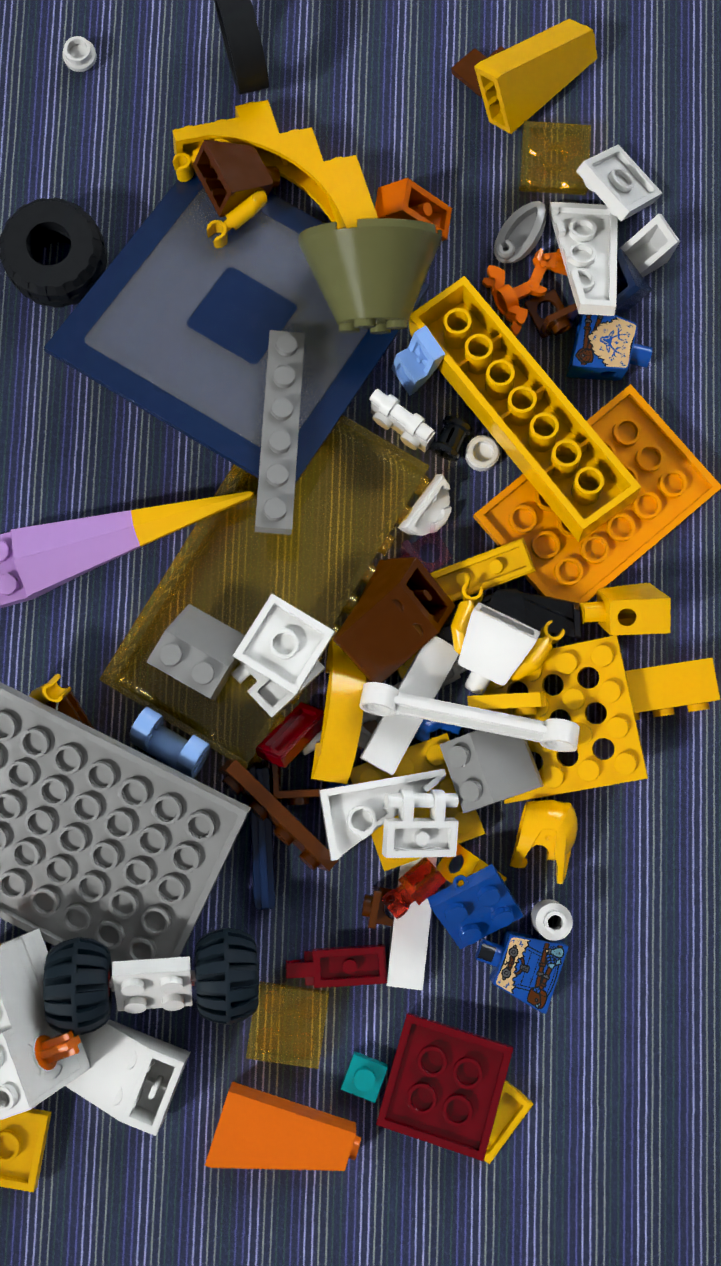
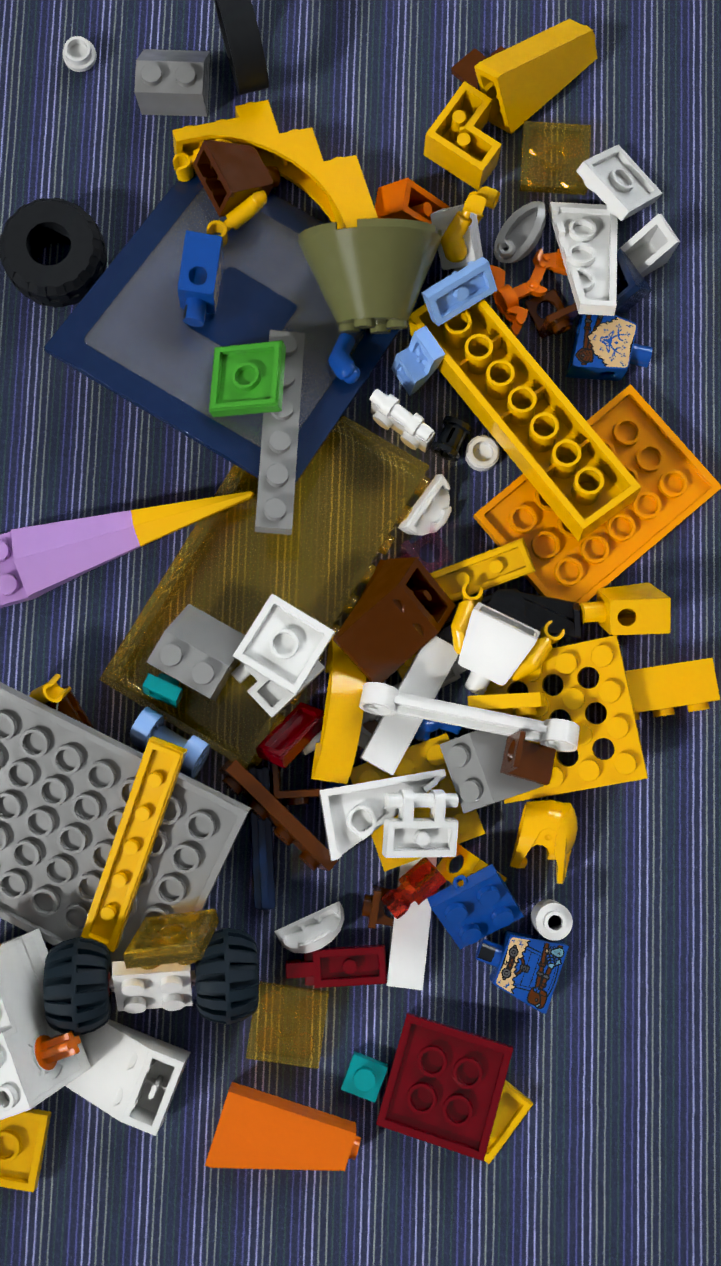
(134, 842): none -> yellow tile
(163, 689): none -> teal plate
(171, 939): none -> clear yellow plate
(172, 82): none -> light grey slope
(200, 276): none -> blue torso
(247, 379): none -> bright green tile
(313, 930): none -> white plate
(341, 361): none -> blue arm
(457, 137): none -> yellow brick
(459, 291): none -> light blue plate
(461, 230): none -> torso
(527, 759): none -> reddish brown bracket

